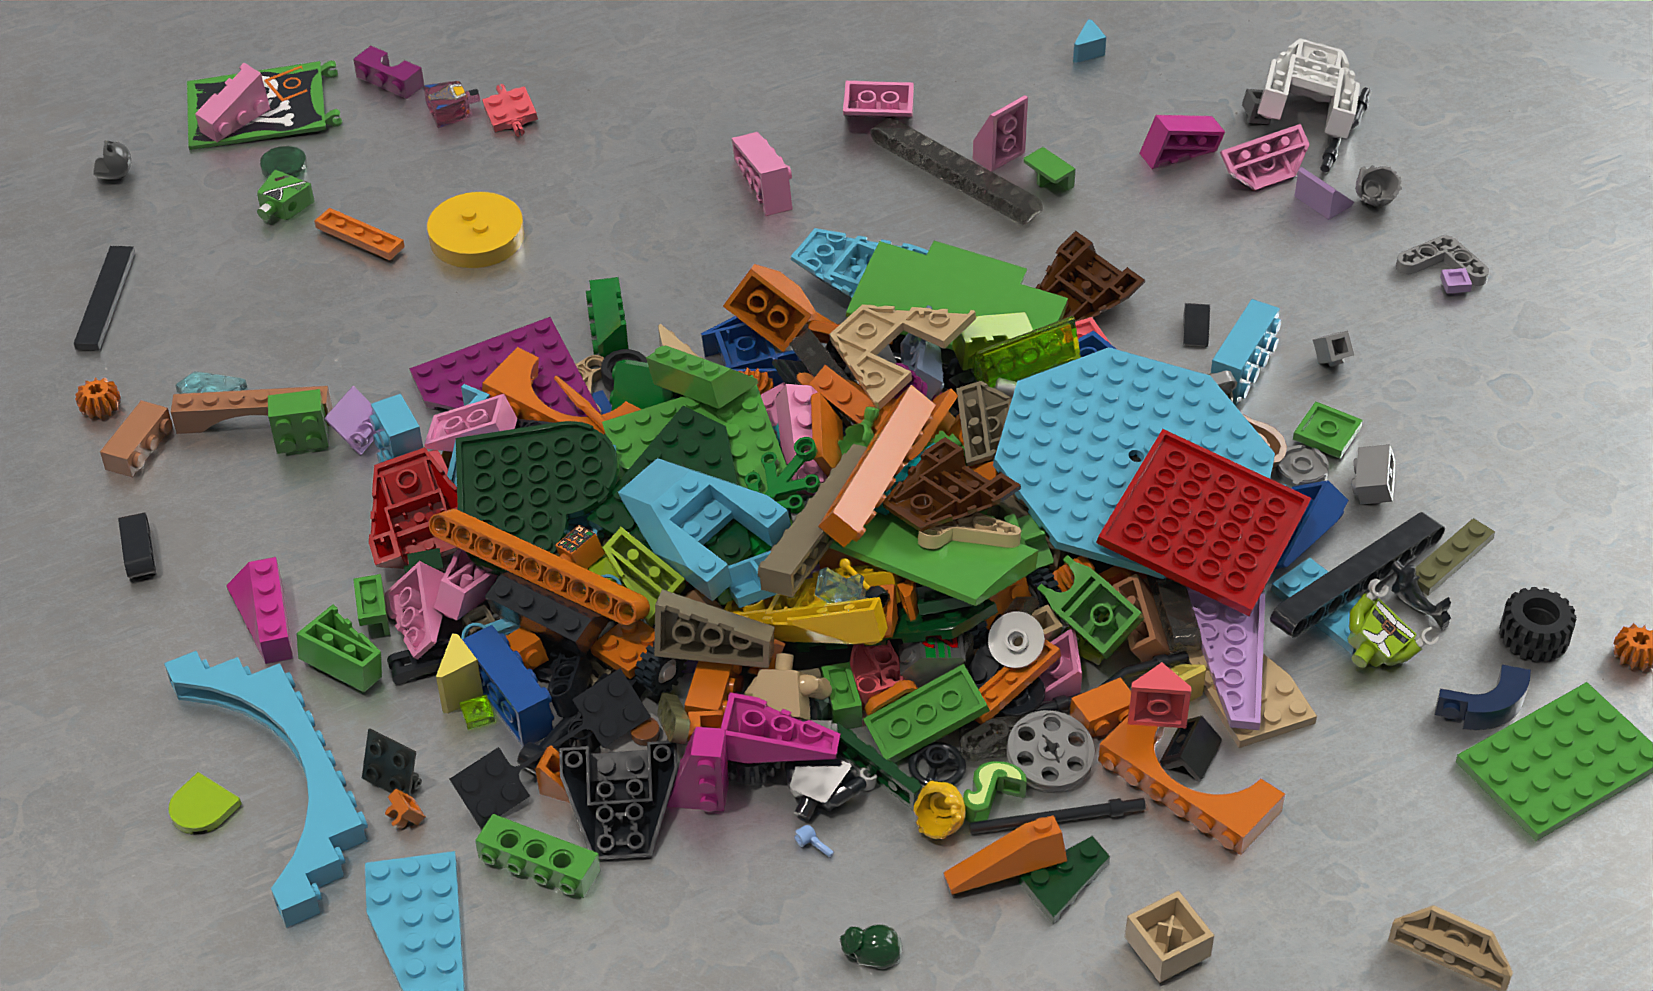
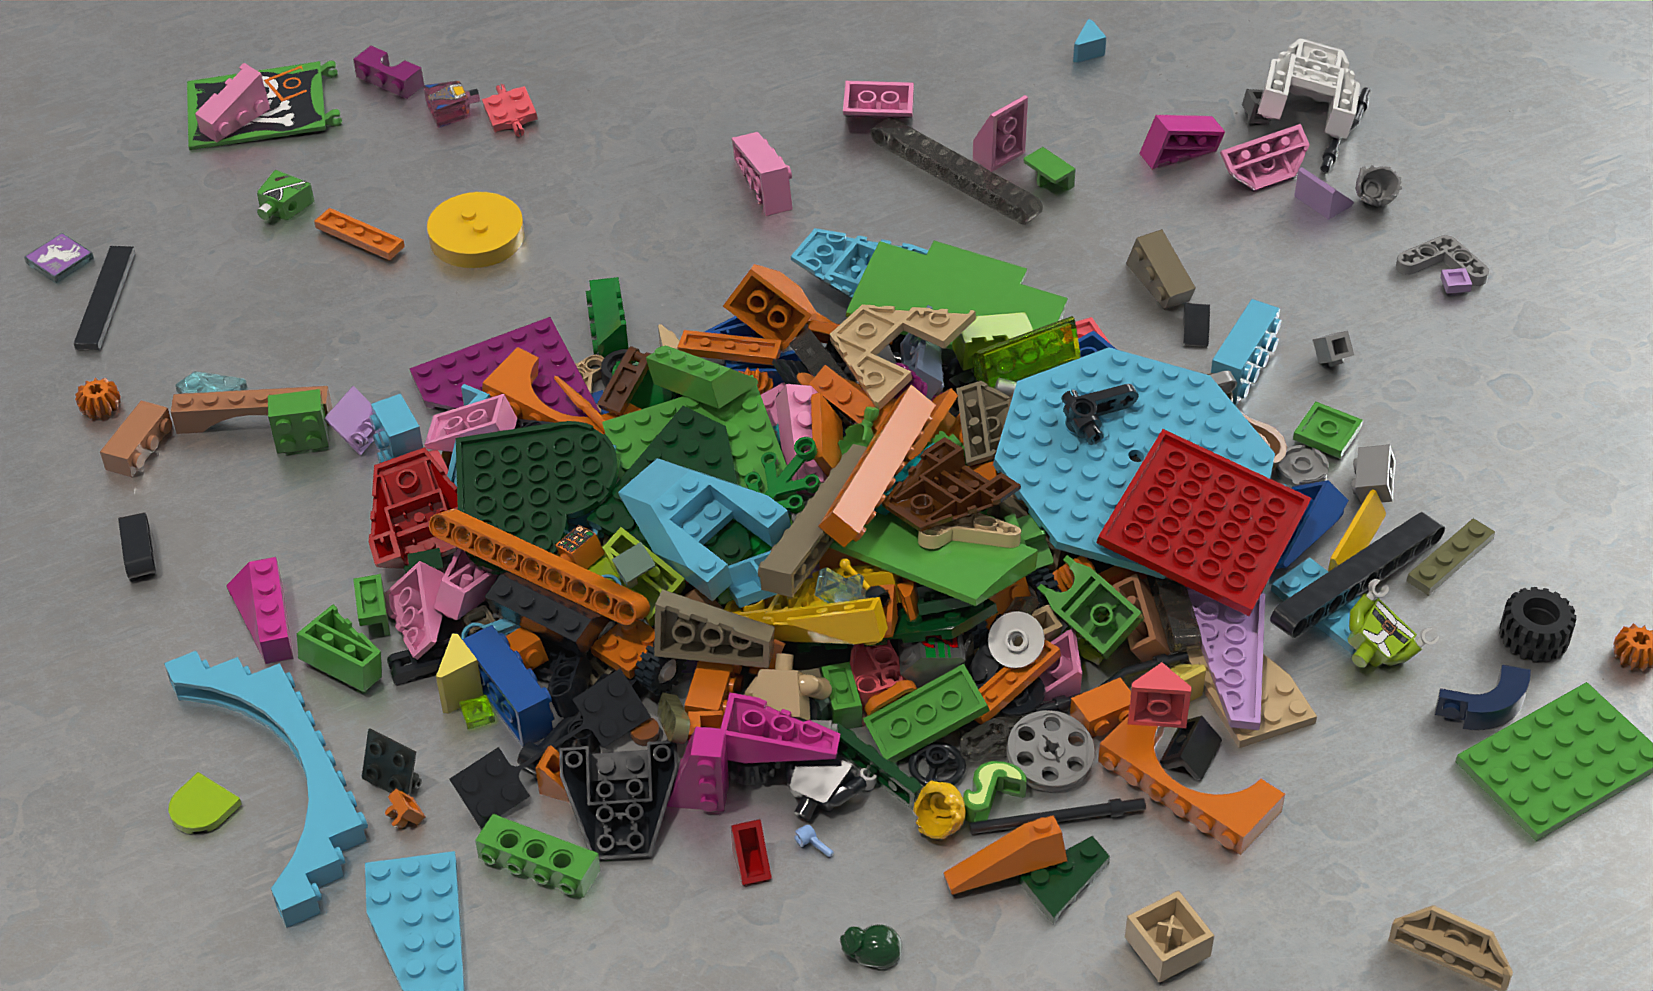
(59, 257): none -> tile
(115, 161): dark grey helmet -> none
(284, 159): clear green tile -> none
(624, 382): none -> reddish brown plate
(633, 564): none -> sand green panel
(730, 347): none -> orange plate
(750, 852): none -> red slope
(1084, 410): none -> black piece
(1087, 279): reddish brown wedge -> none
(1160, 269): none -> dark tan wedge
(1360, 530): none -> yellow slope
(1409, 592): black animal -> none

